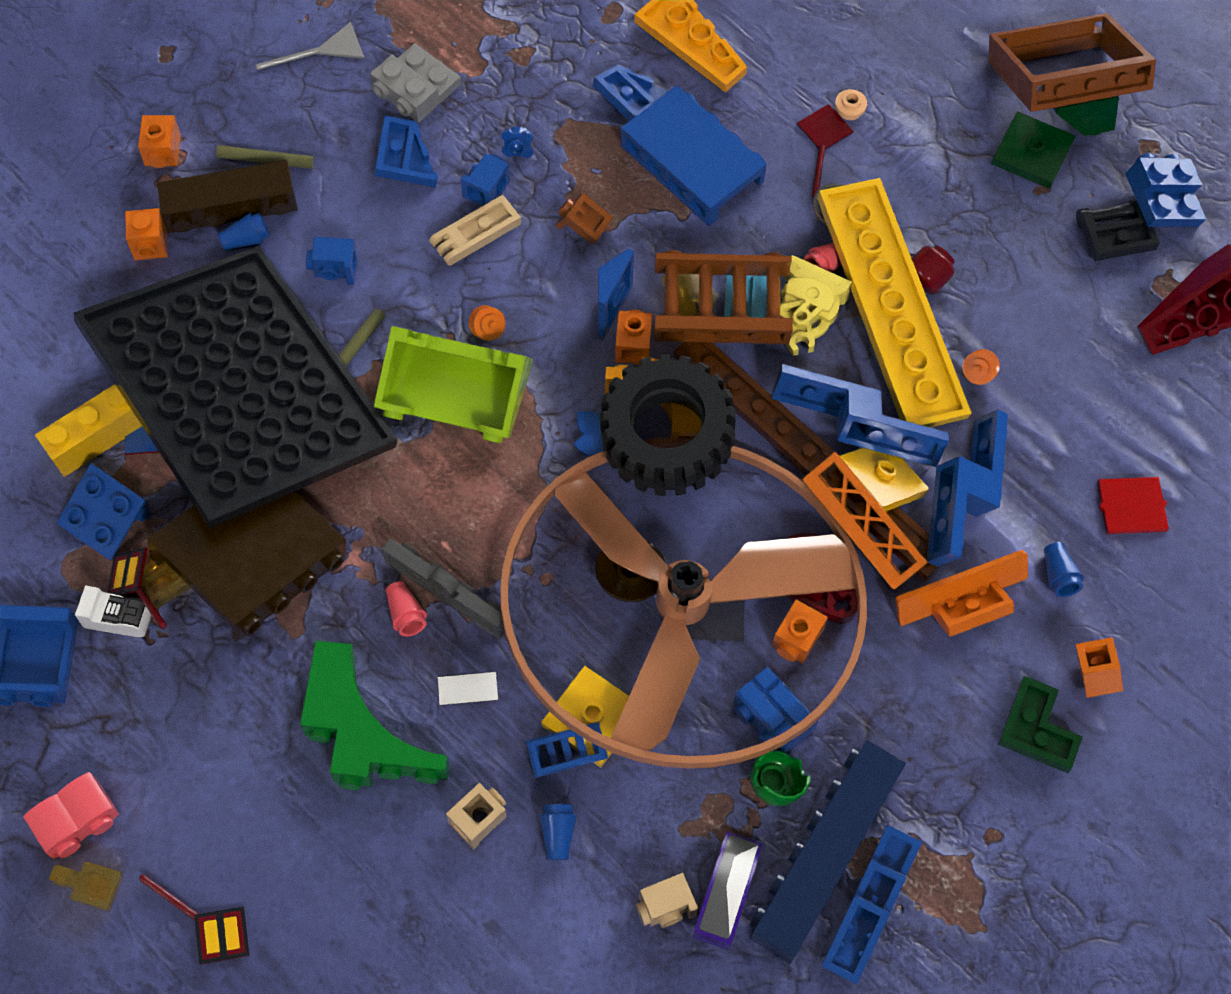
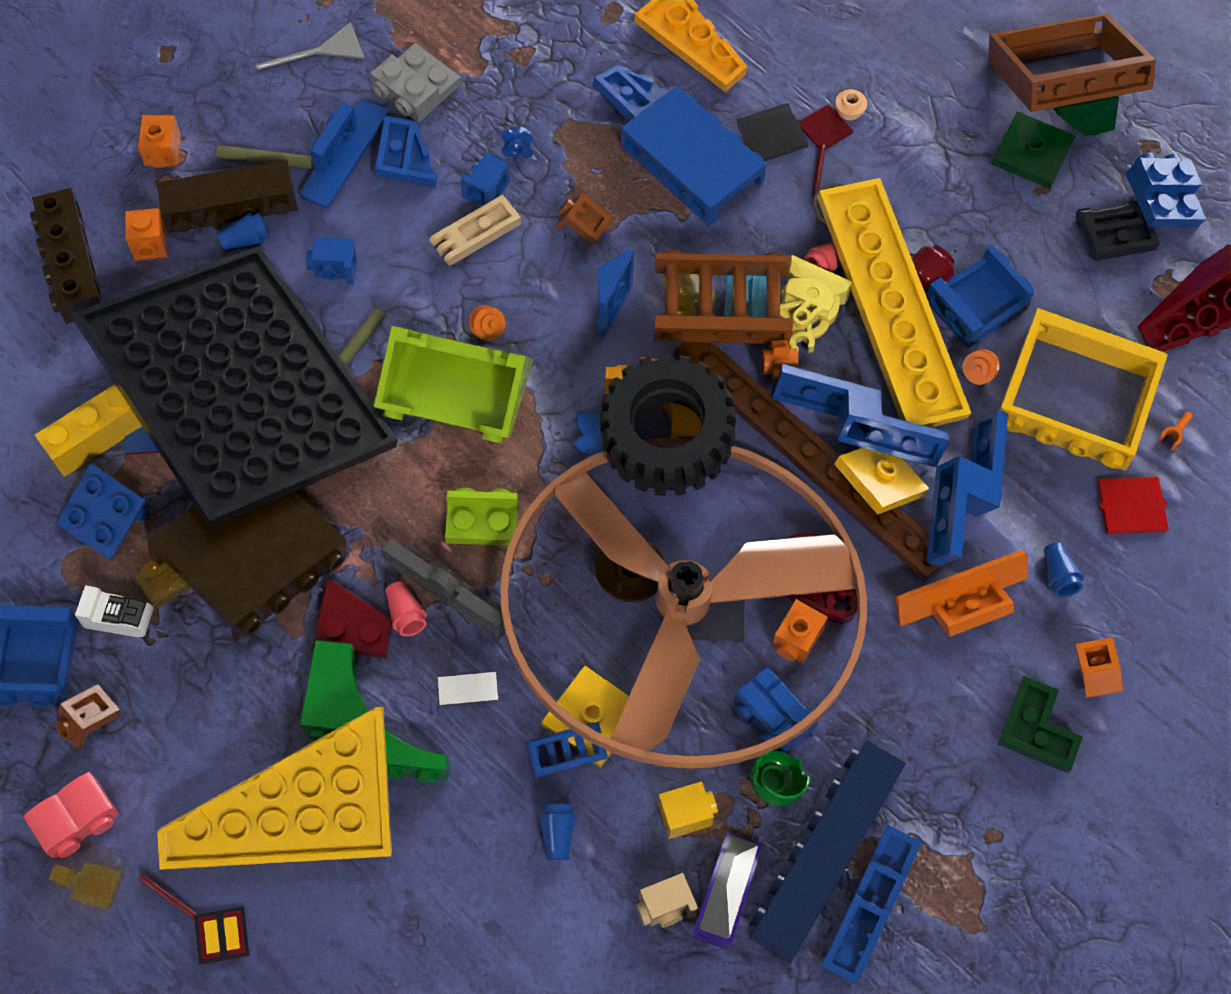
(67, 253): none -> dark brown brick
(85, 714): none -> dark orange bracket
(127, 579): piece -> none
(306, 807): none -> yellow wing
(340, 149): none -> blue bracket
(352, 621): none -> dark red wing
(478, 799): tan brick -> none
(481, 516): none -> lime bracket
(633, 336): orange brick -> none
(687, 809): none -> yellow brick
(772, 132): none -> clear smoke piece
(776, 356): none -> orange gear
(854, 528): orange fence -> none
(980, 297): none -> blue panel
(1100, 347): none -> yellow window
(1176, 431): none -> orange hand

